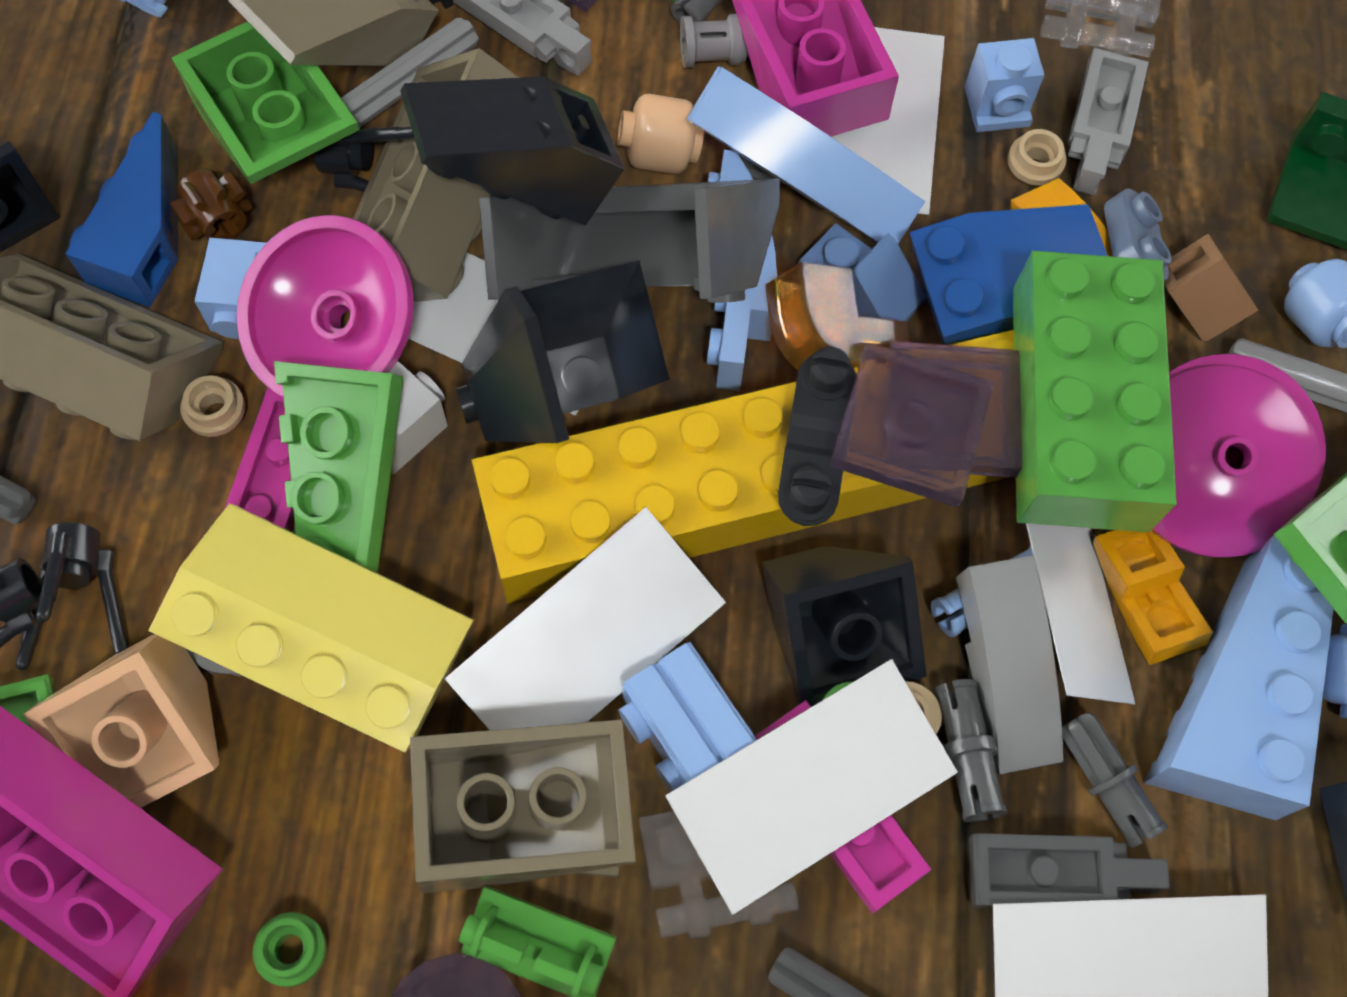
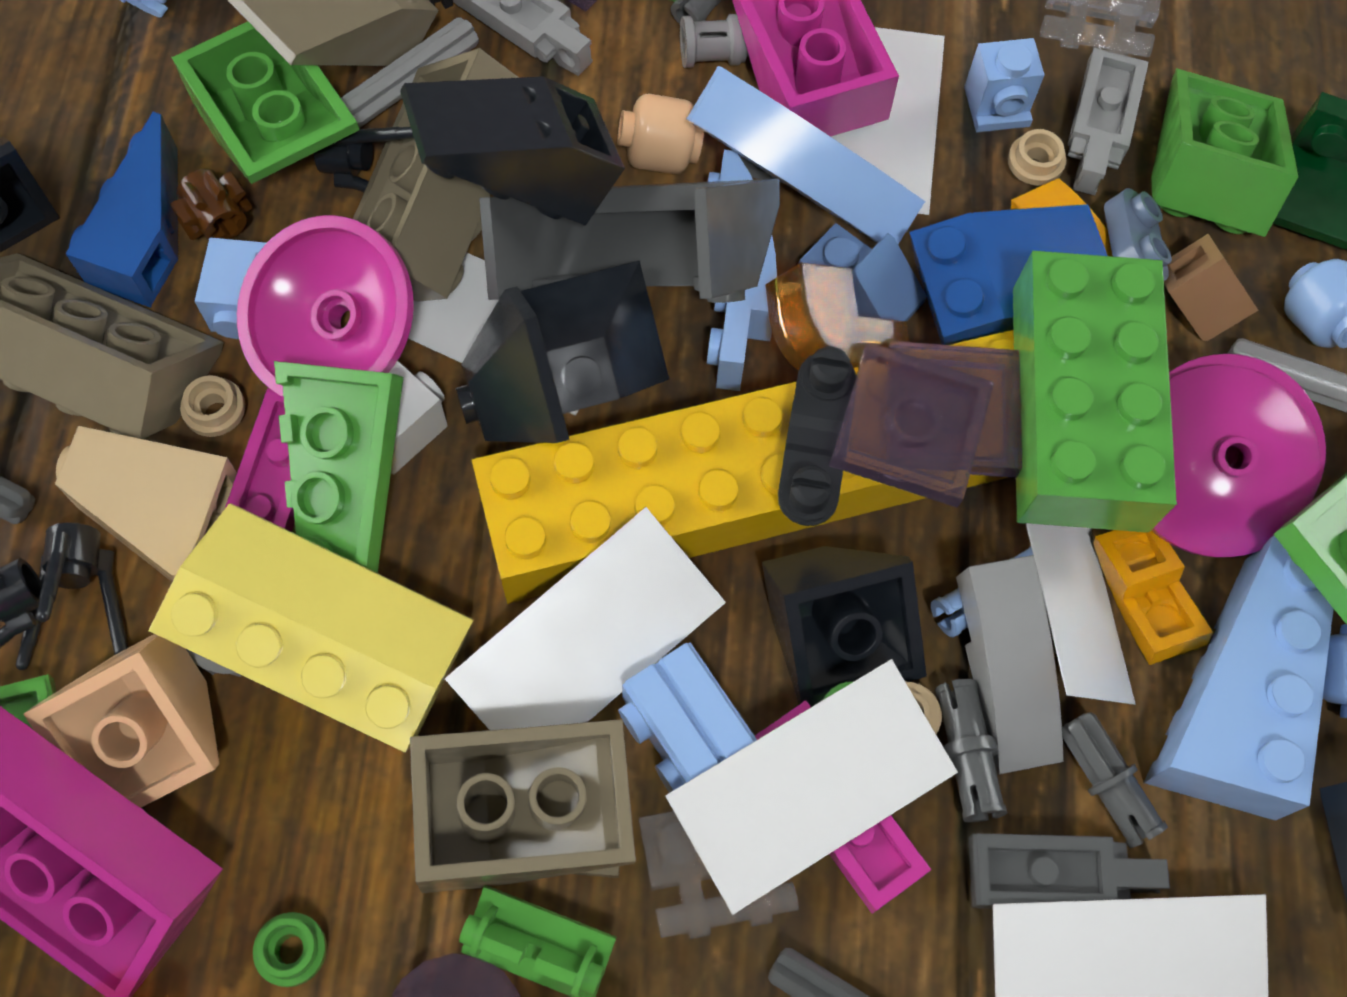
(146, 492): none -> tan slope
(1223, 155): none -> bright green slope

